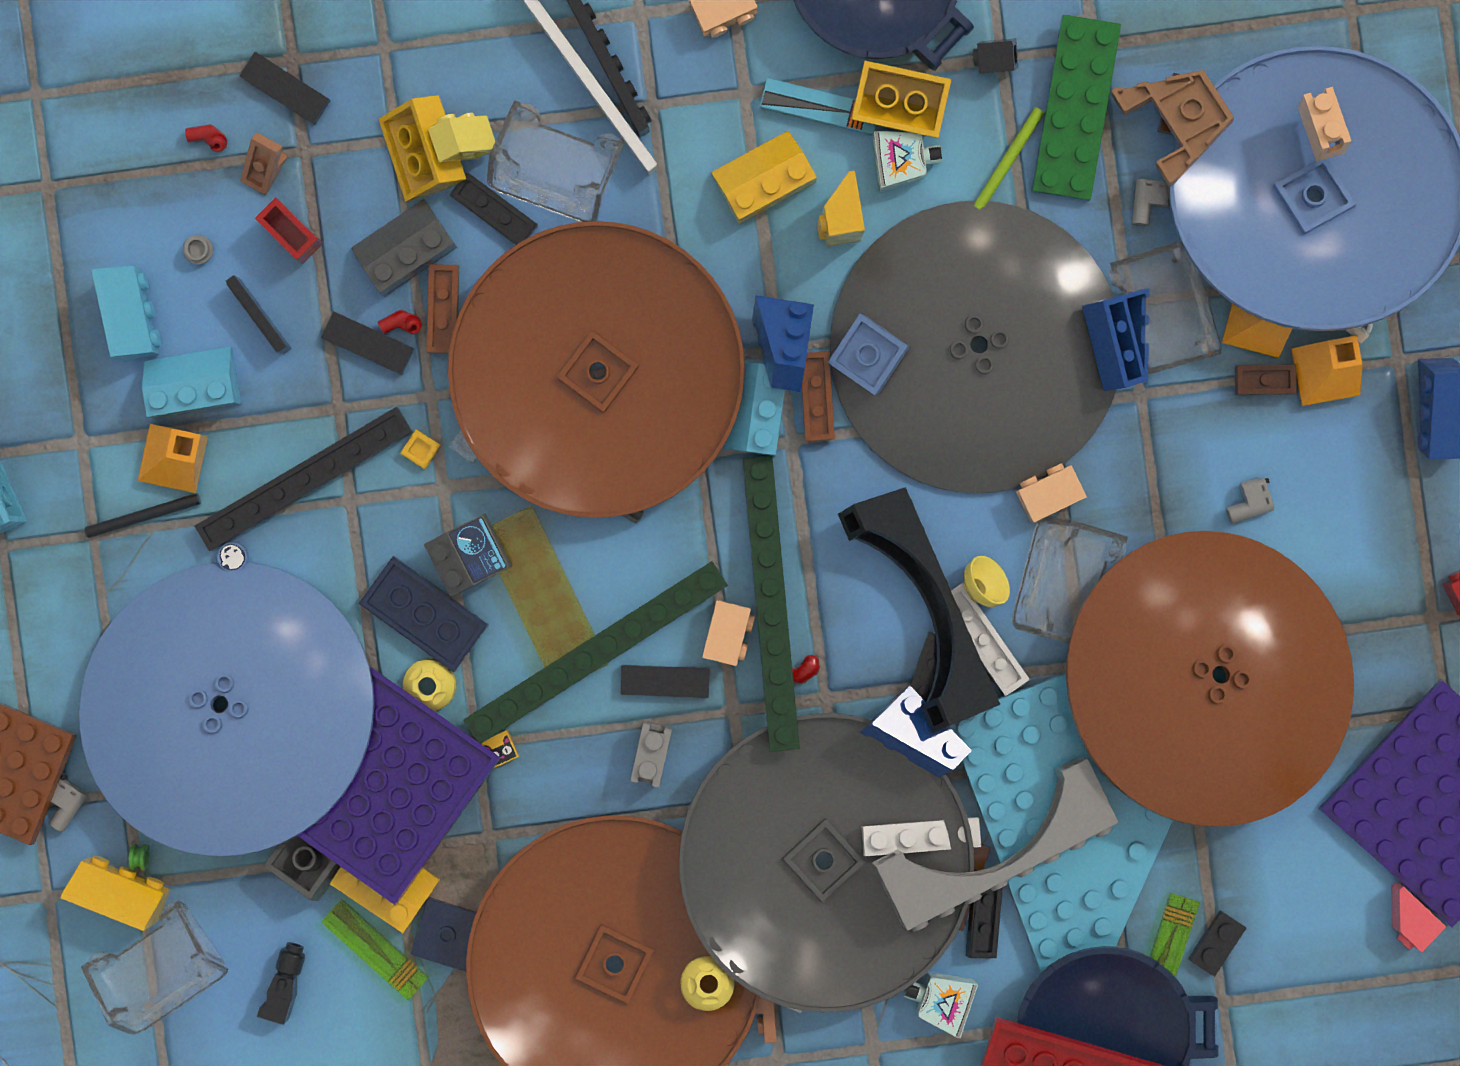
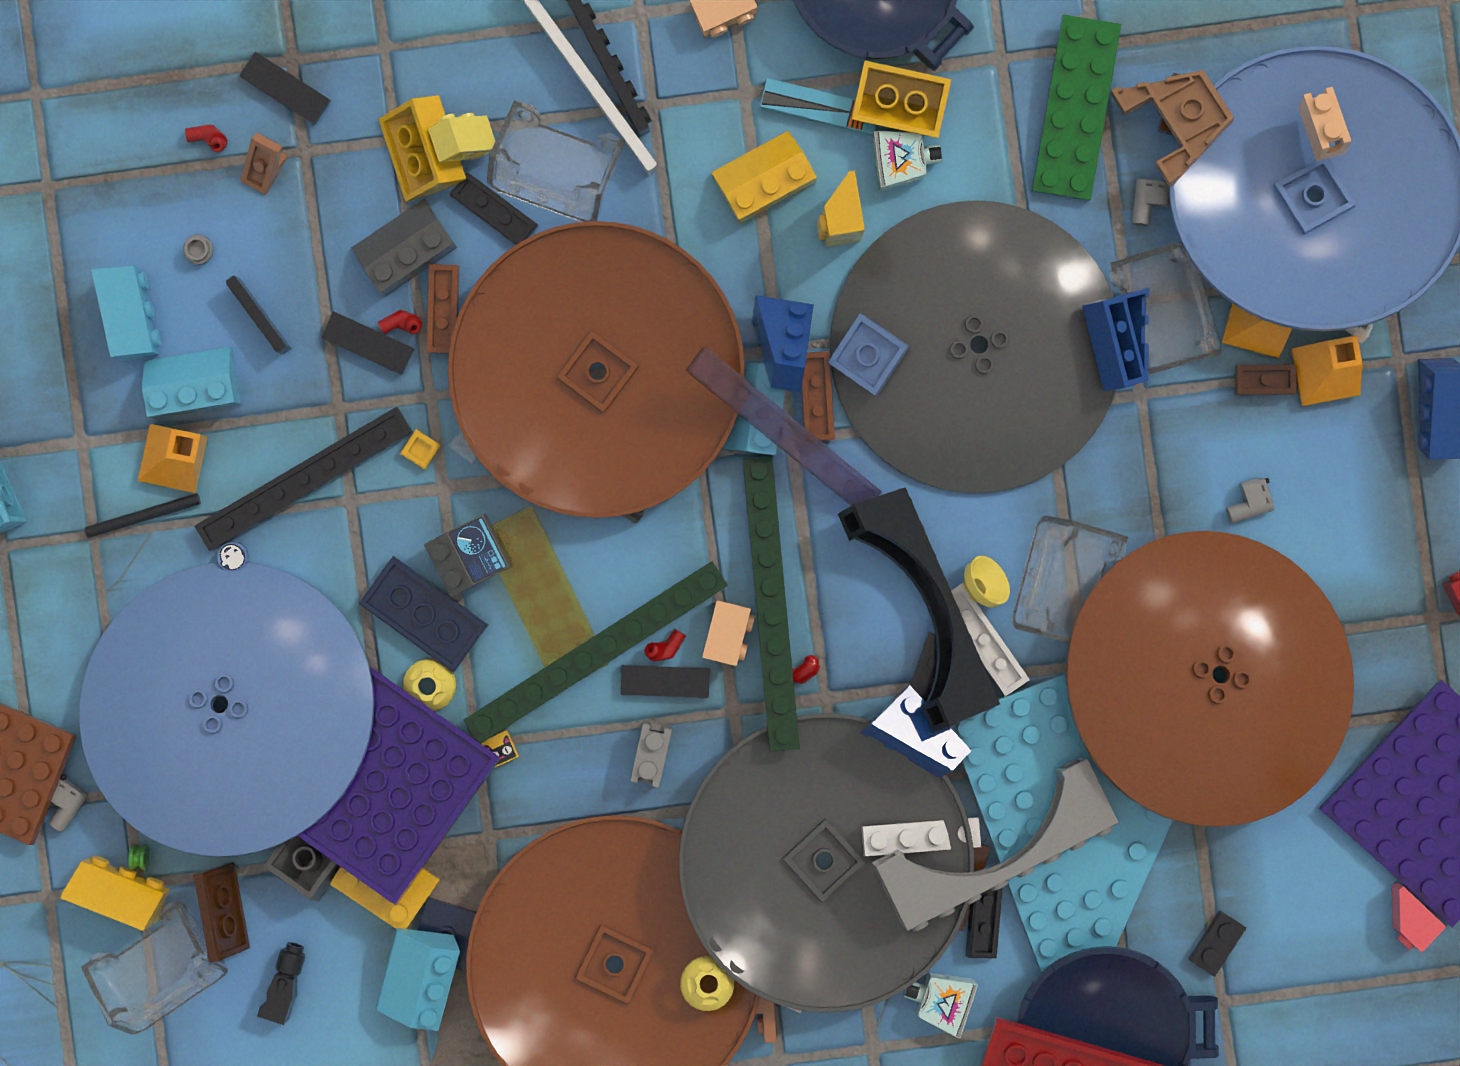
(221, 911): none -> reddish brown tile
(289, 230): red piece -> none
(375, 949): clear neon green tile -> none
(418, 978): none -> medium azure slope
(665, 650): none -> red arm
(780, 428): none -> clear purple tile
(996, 56): black brick -> none
(1009, 158): lime bar -> none
(1050, 493): light nougat brick -> none
(1174, 931): clear neon green tile -> none

